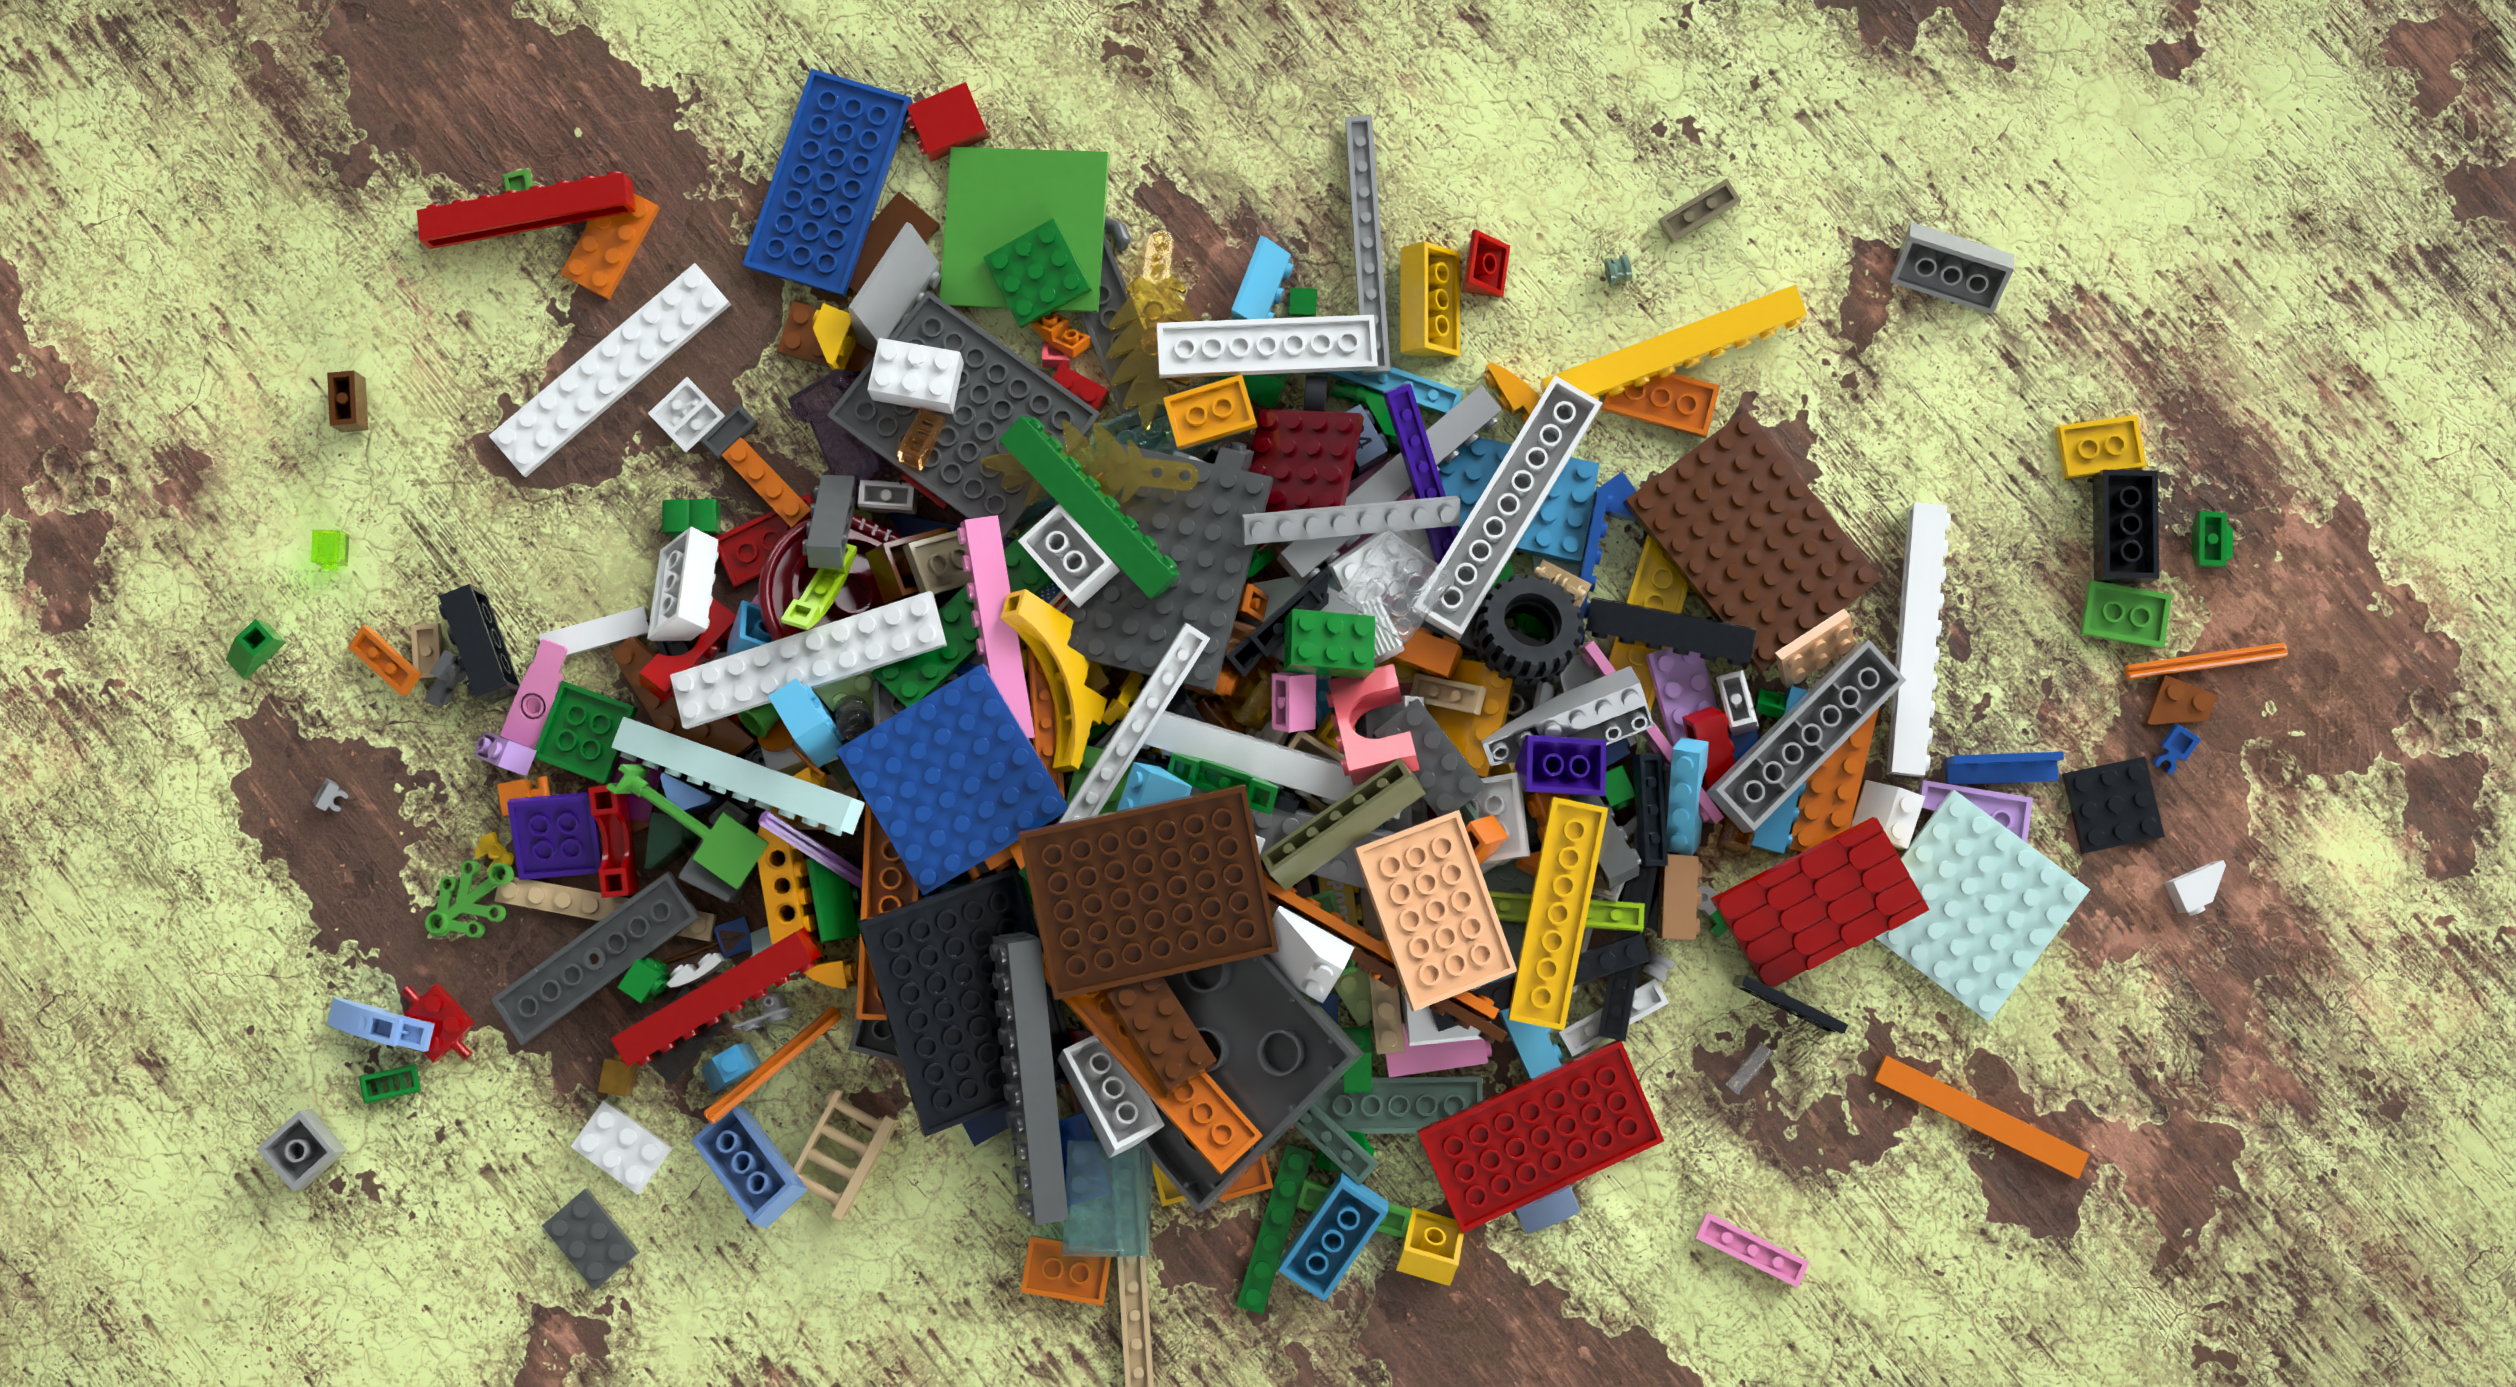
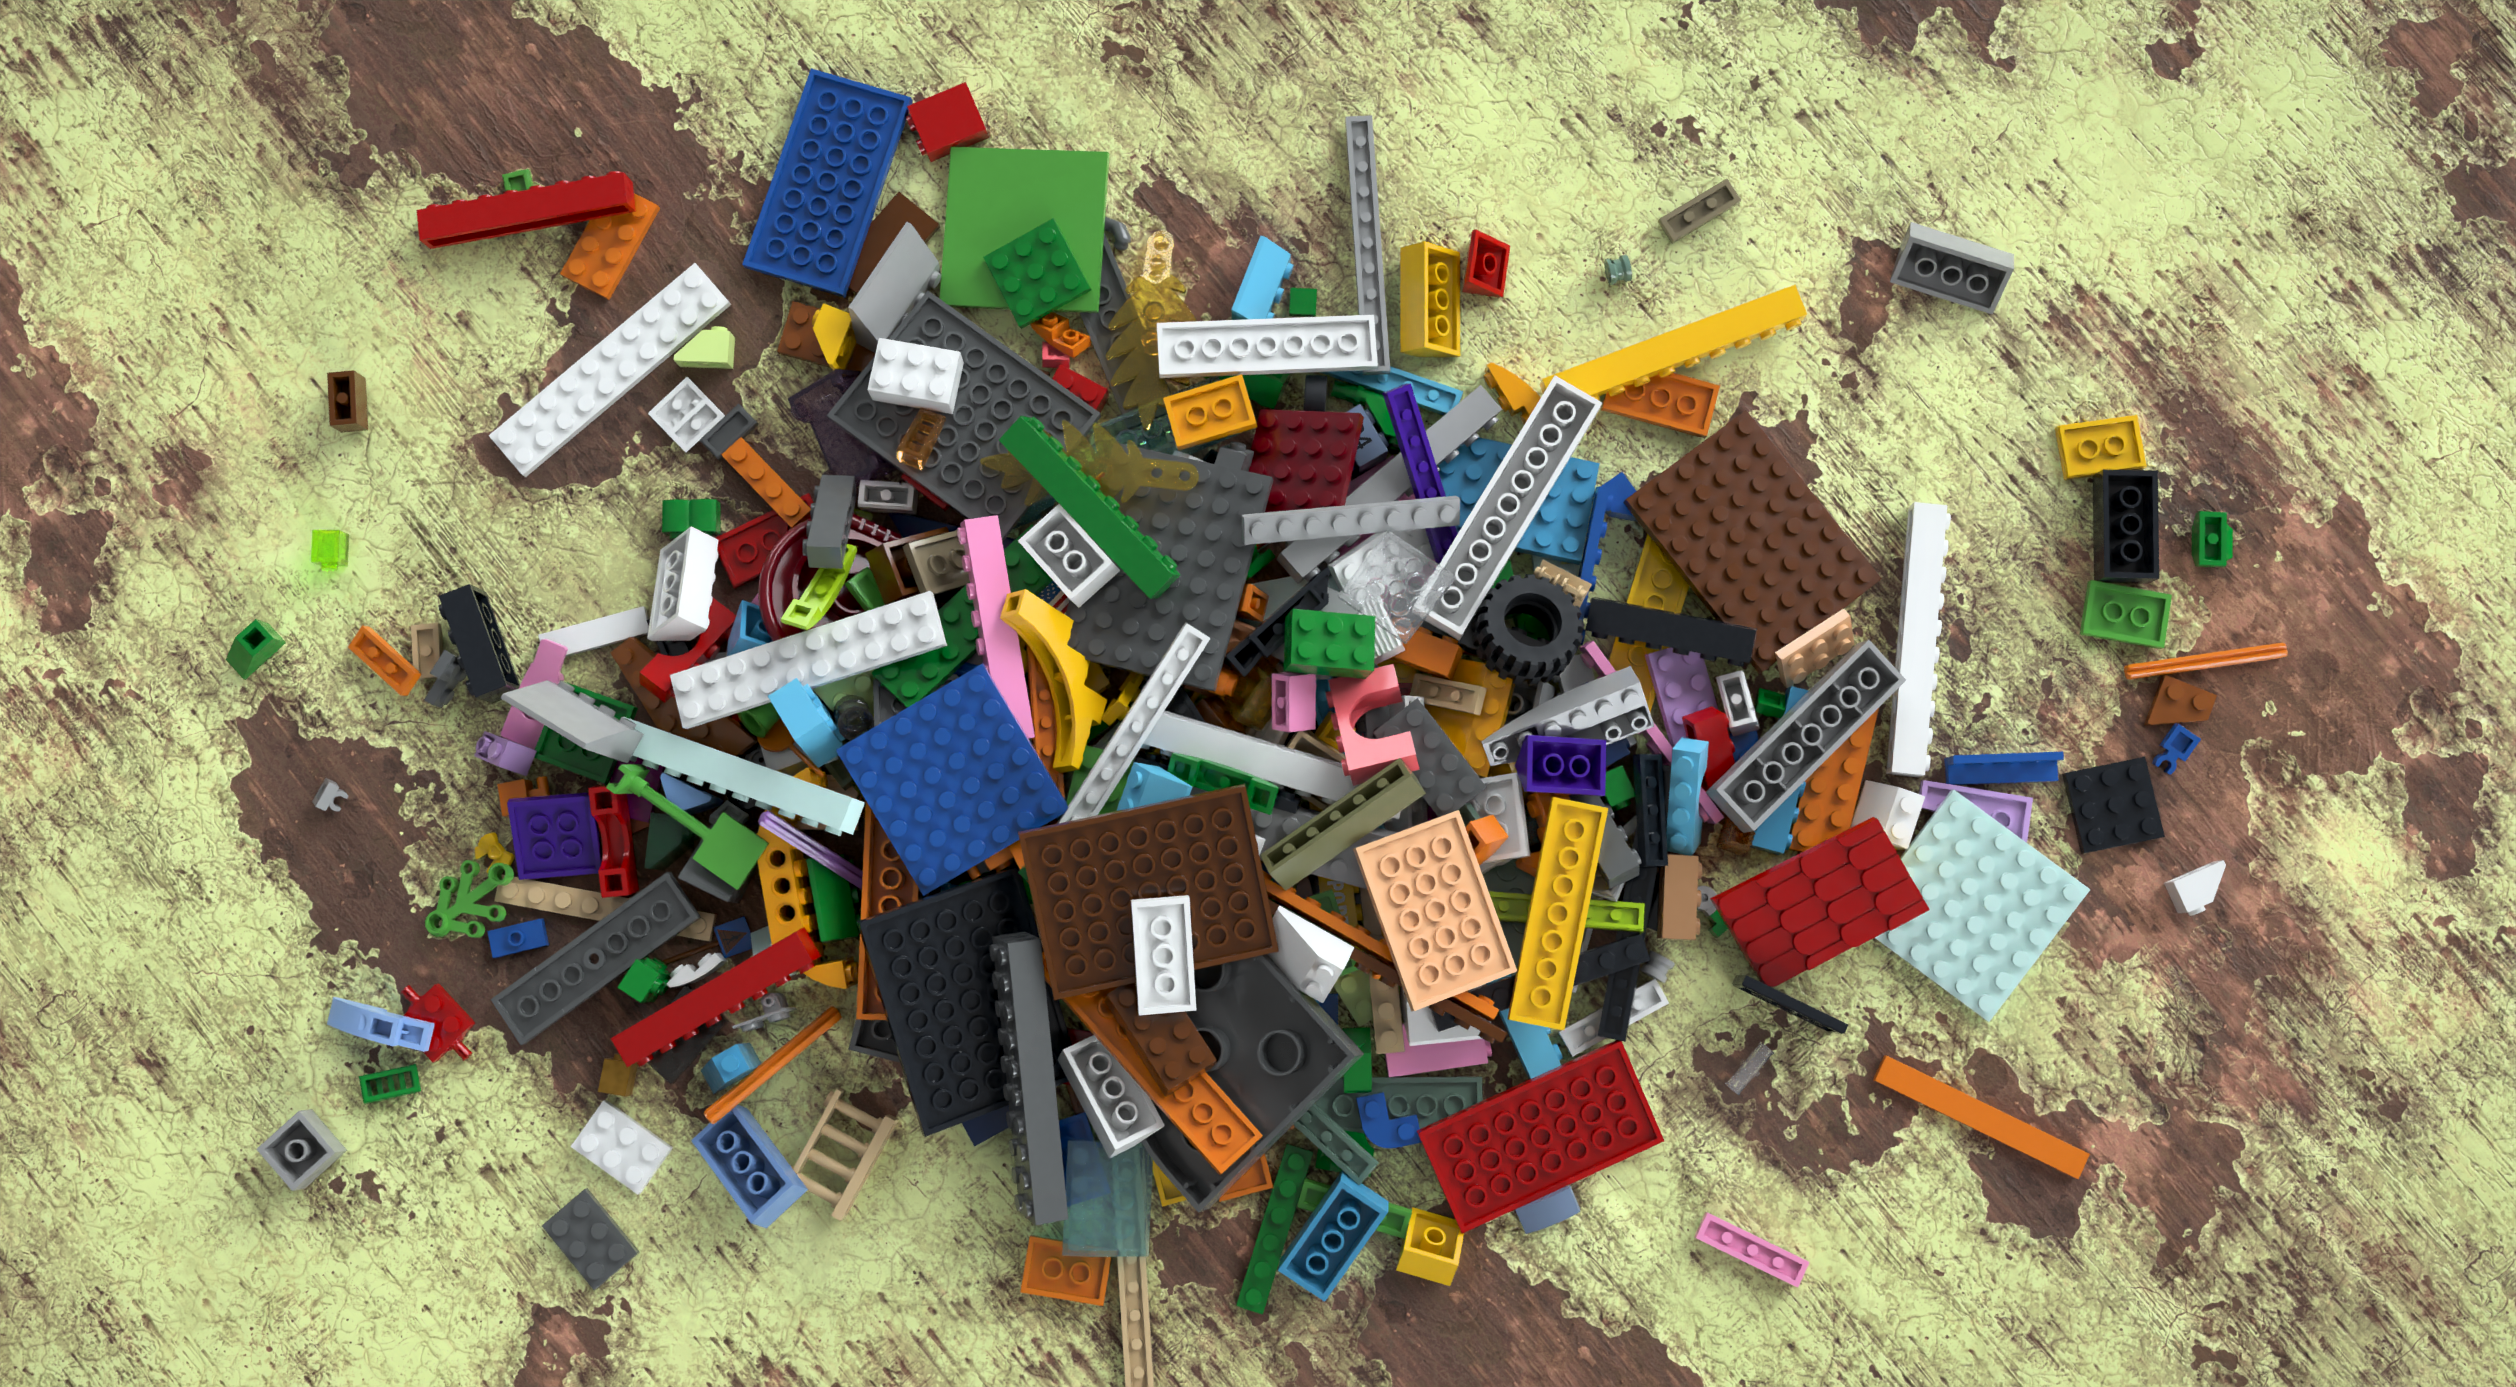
(518, 938): none -> blue plate
(577, 718): none -> slope
(708, 350): none -> yellowish green slope
(865, 590): none -> bright green tile
(1163, 955): none -> white plate
(1381, 1129): none -> blue plate

